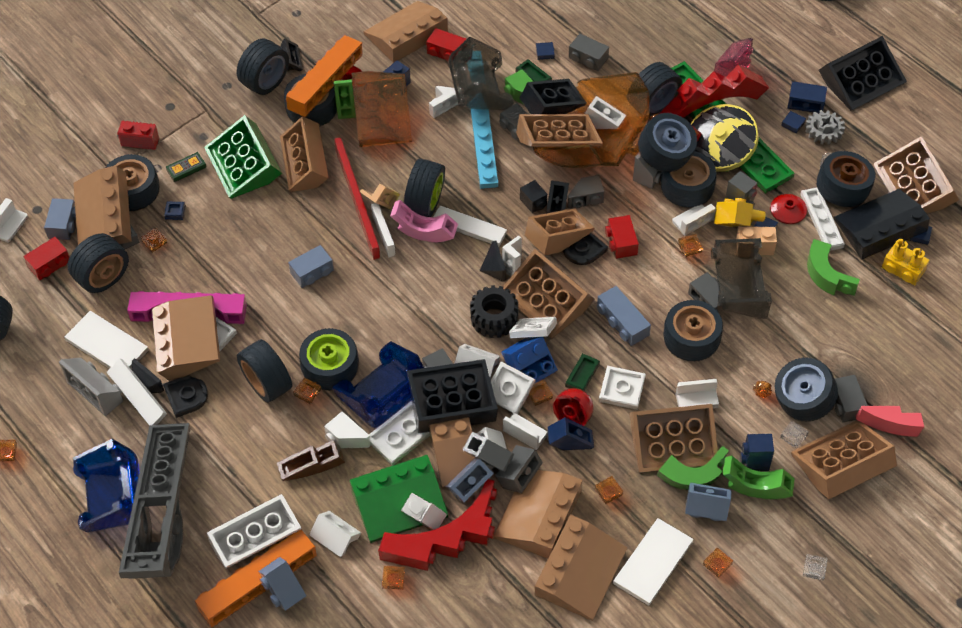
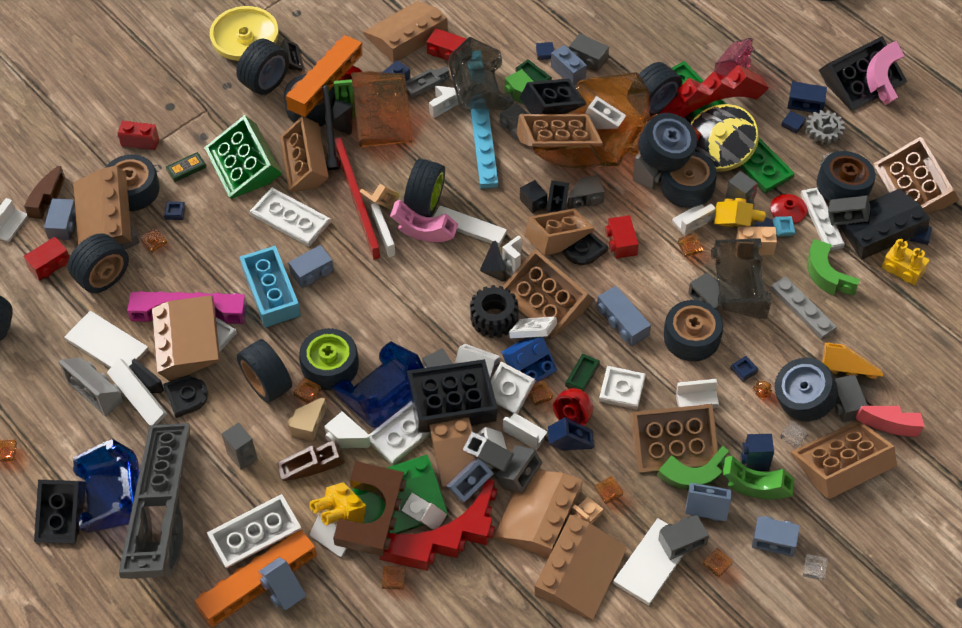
(44, 191): none -> reddish brown slope
(58, 510): none -> black slope
(239, 28): none -> light yellow dish
(239, 446): none -> dark grey brick
(270, 286): none -> medium azure brick
(290, 217): none -> white tile
(307, 420): none -> tan slope
(332, 162): none -> black piece
(340, 504): none -> yellow brick
(342, 117): none -> black slope
(372, 536): none -> reddish brown arch
(426, 81): none -> dark grey hinge
(568, 64): none -> sand blue brick
(587, 510): none -> light nougat bracket
(683, 536): none -> dark grey brick
(744, 368): none -> dark blue tile
(775, 536): none -> sand blue brick
(784, 226): none -> medium azure tile
(803, 308): none -> light grey plate
(843, 359): none -> light orange slope
(849, 210): none -> dark grey brick
(878, 72): none -> bright pink arch

